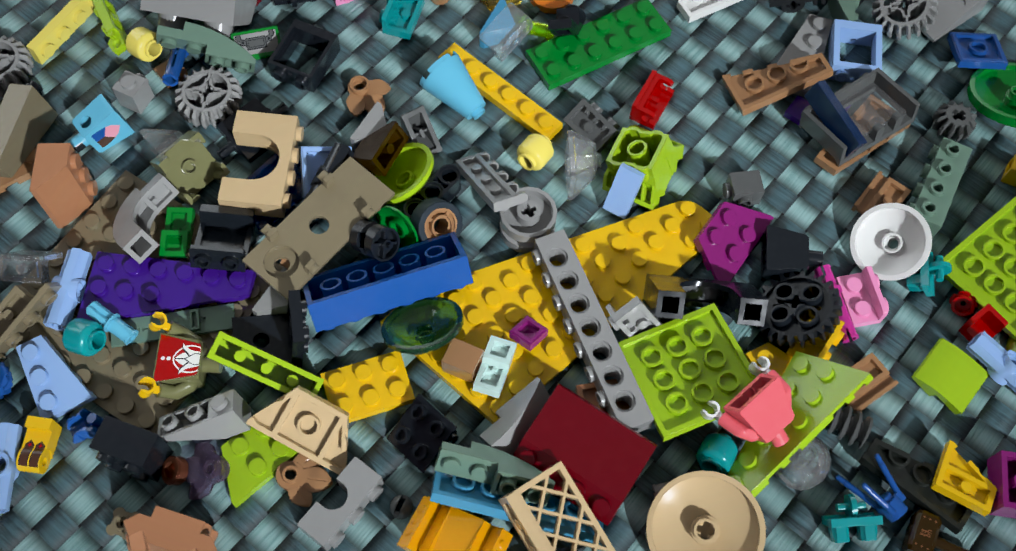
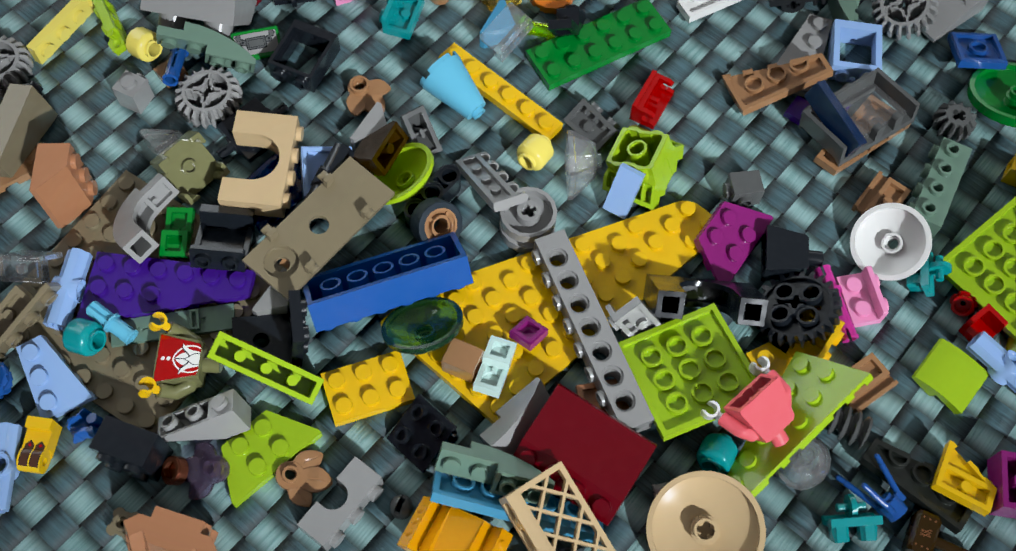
(99, 126): medium azure torso -> none
(307, 426): tan wing -> none
(374, 240): black wheel -> none
(401, 223): green dish -> none

